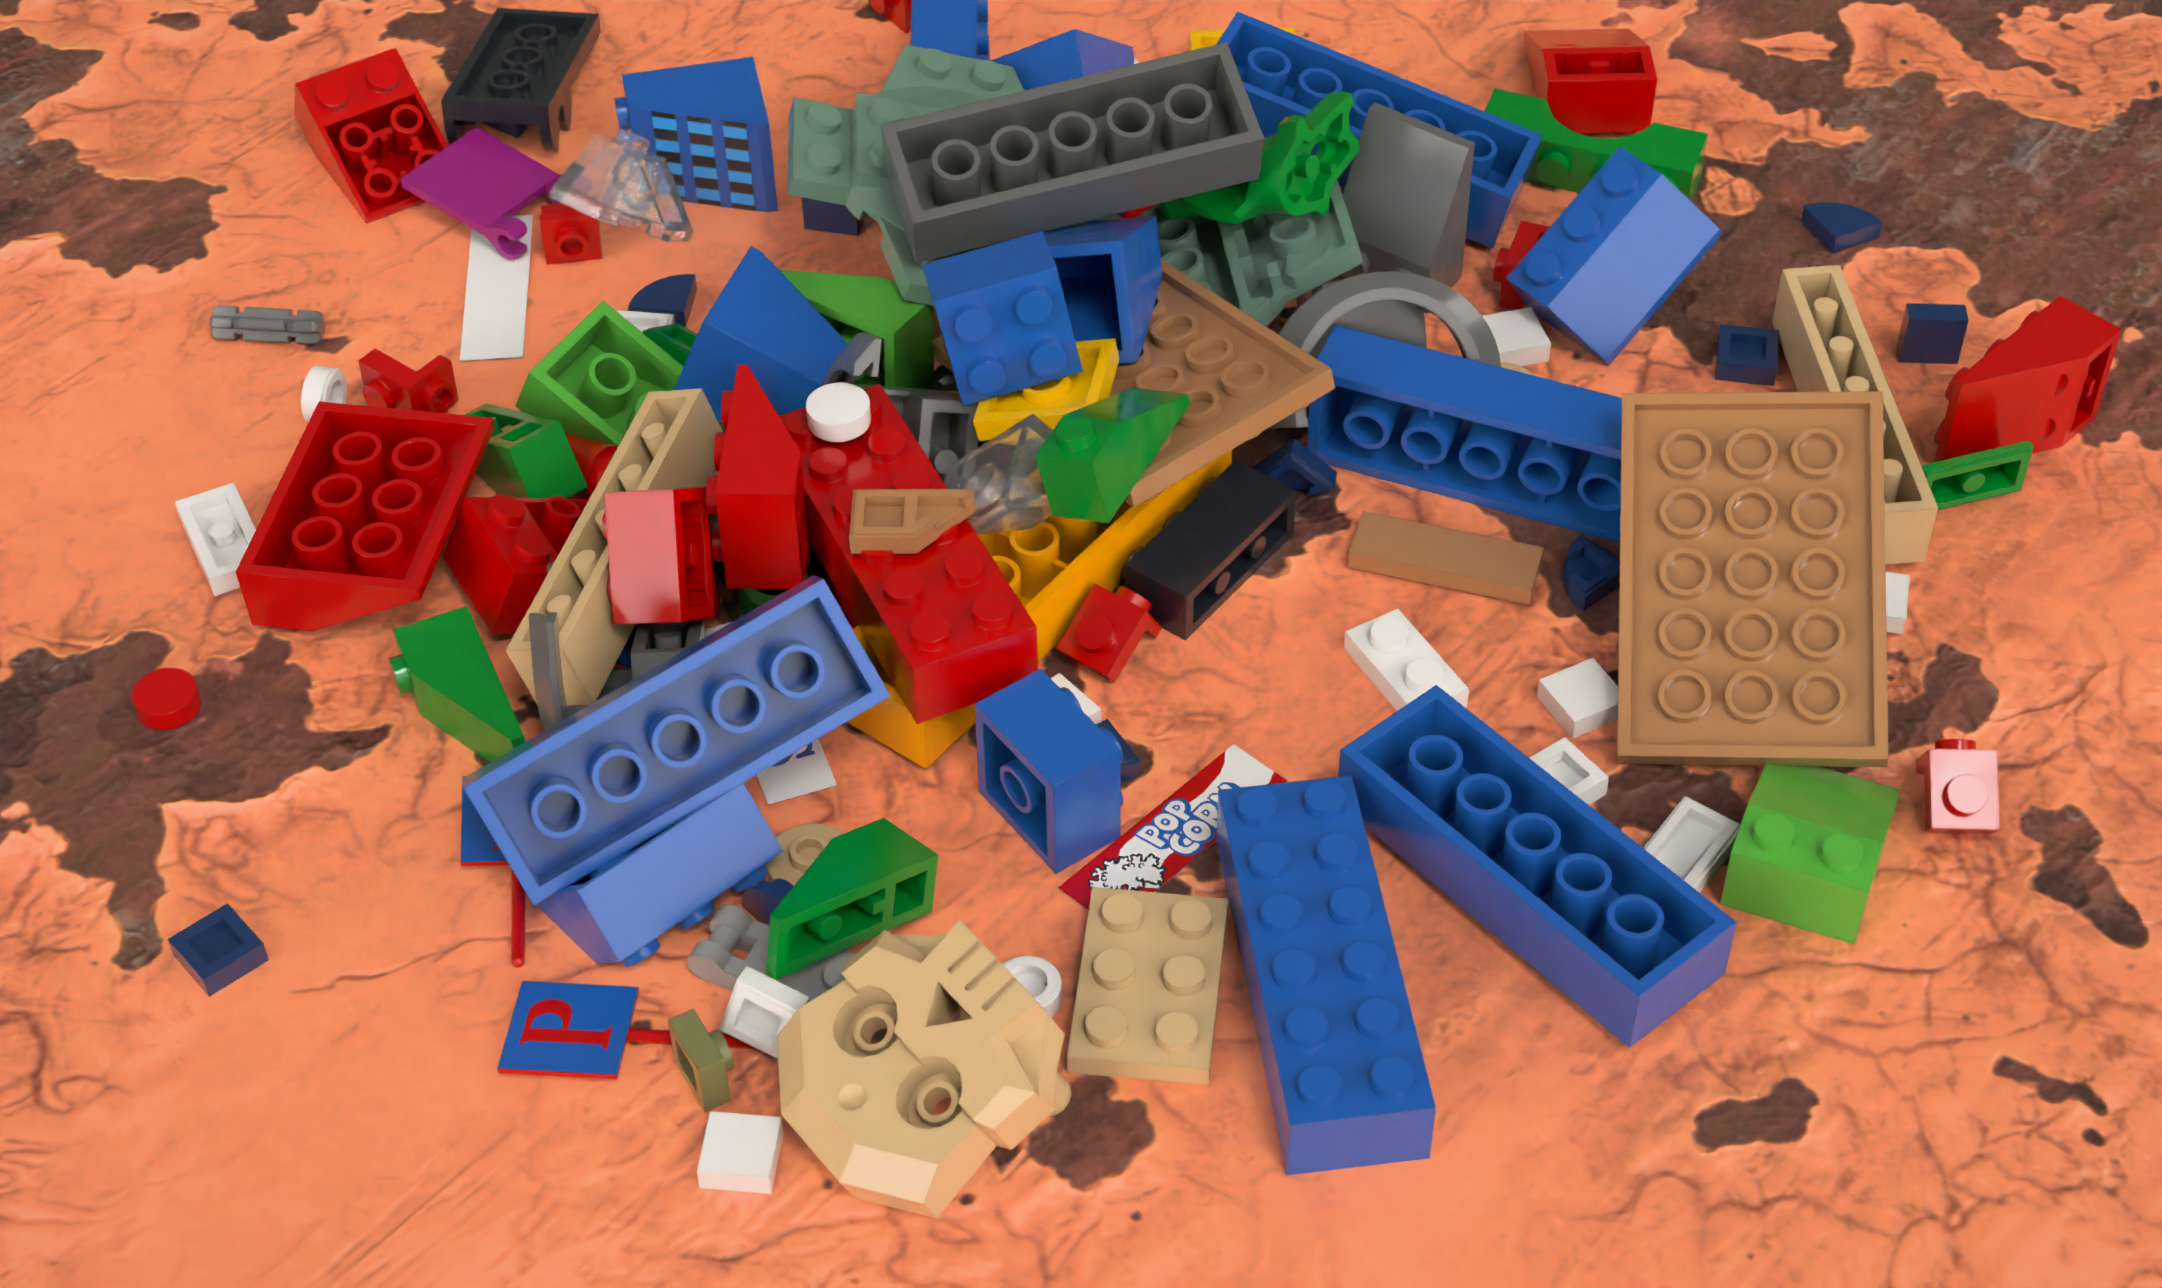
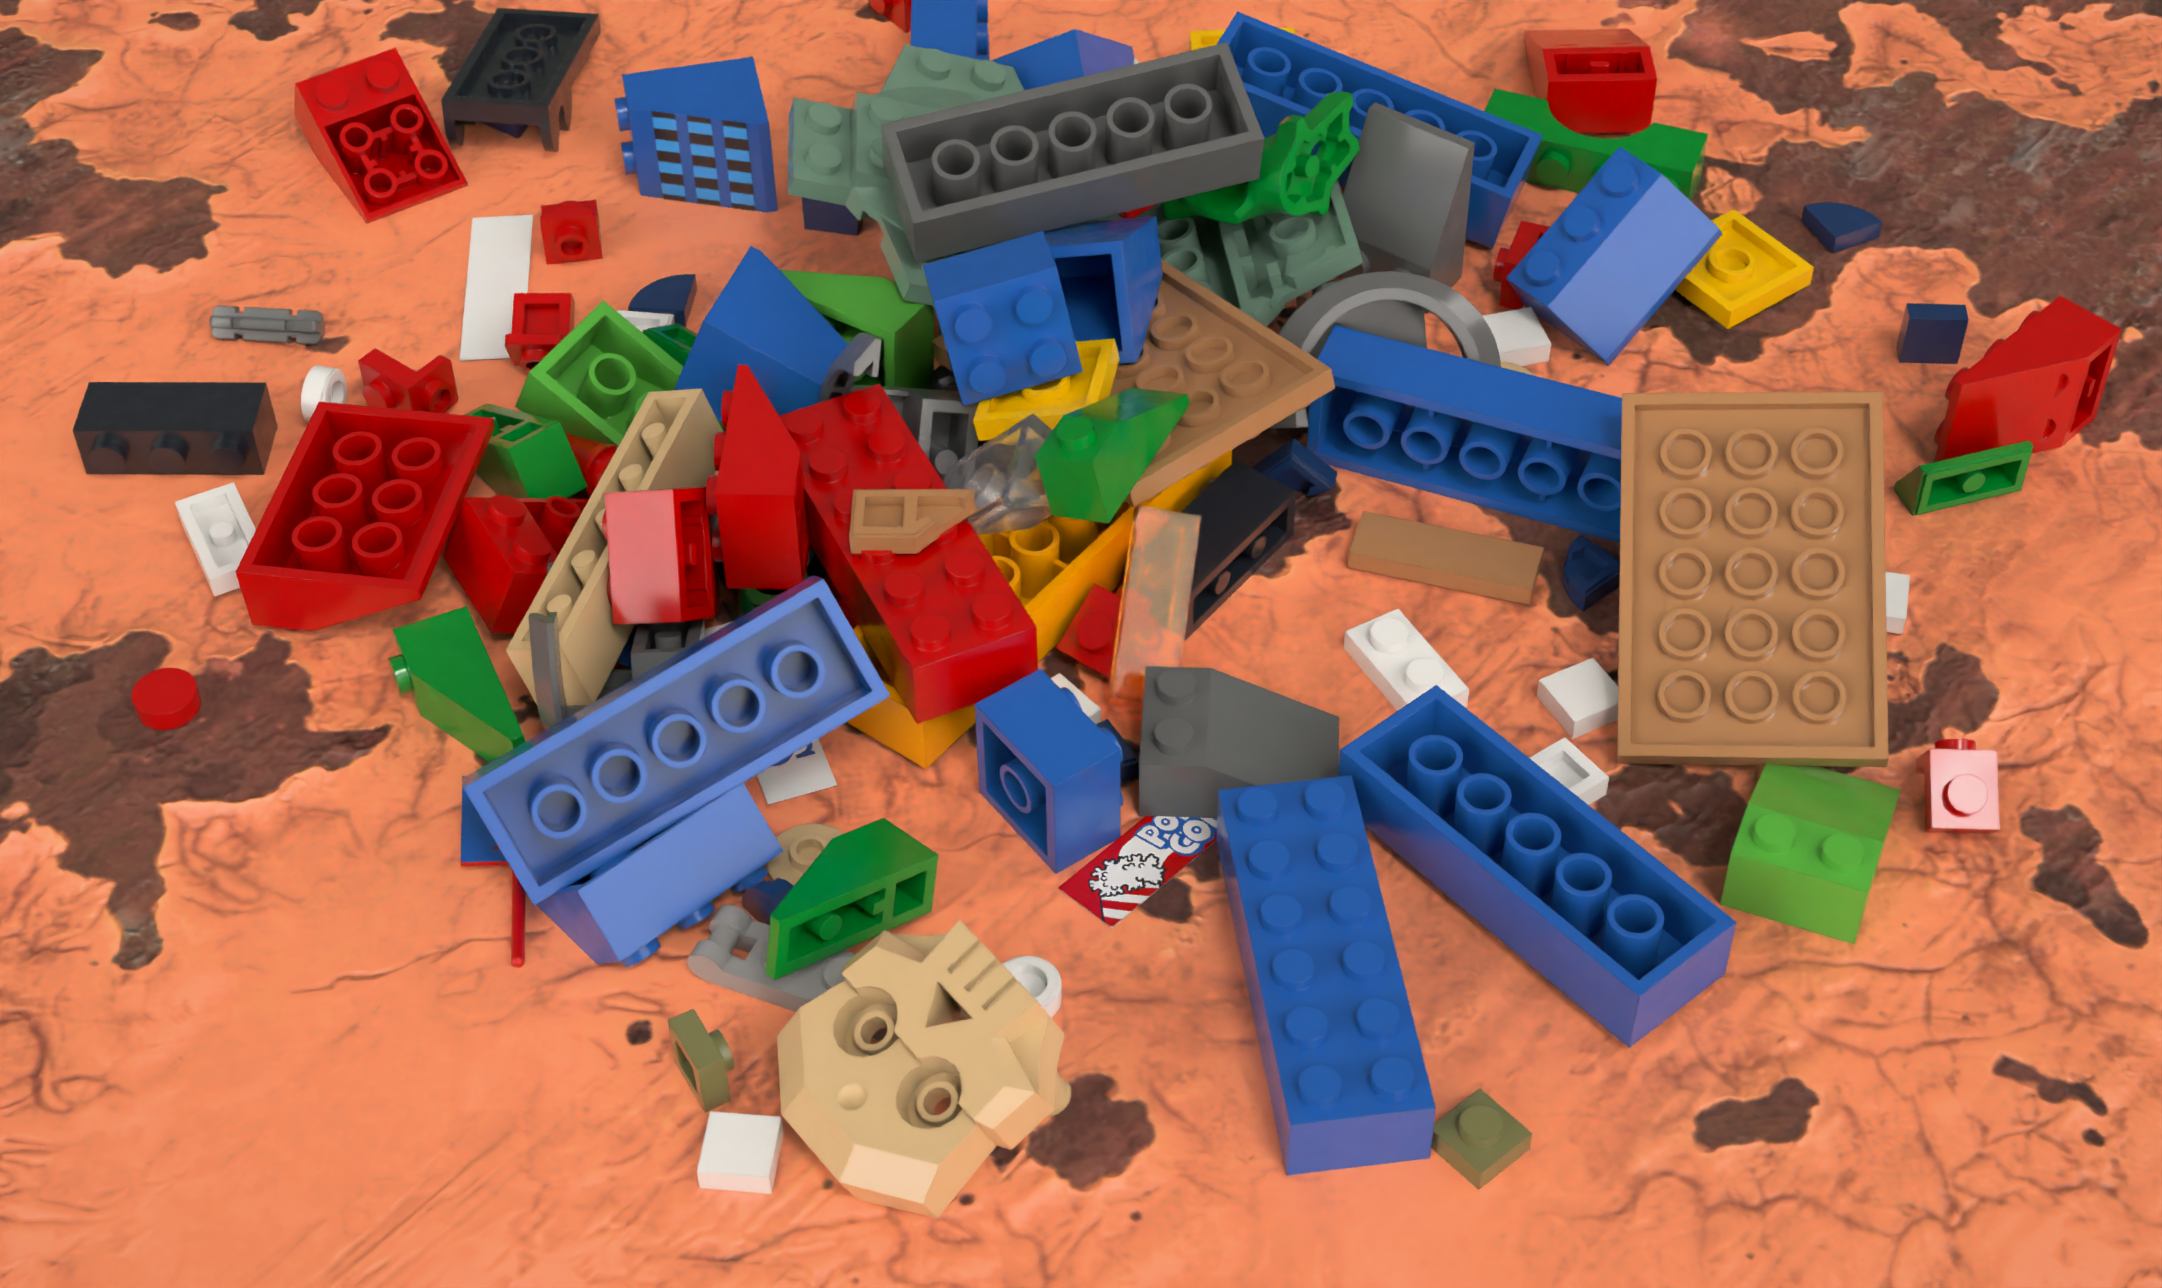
(176, 428): none -> black brick
(218, 949): dark blue tile -> none
(483, 187): magenta flag -> none
(538, 326): none -> red bracket
(576, 1030): blue piece -> none
(627, 185): clear slope -> none
(760, 1010): white tile -> none
(838, 412): white tile -> none
(1148, 986): tan plate -> none
(1153, 597): none -> clear orange tile
(1224, 733): none -> dark grey slope
(1480, 1138): none -> olive plate
(1693, 842): white tile -> none
(1743, 272): none -> yellow plate
(1746, 355): dark blue tile -> none
(1833, 353): tan brick -> none

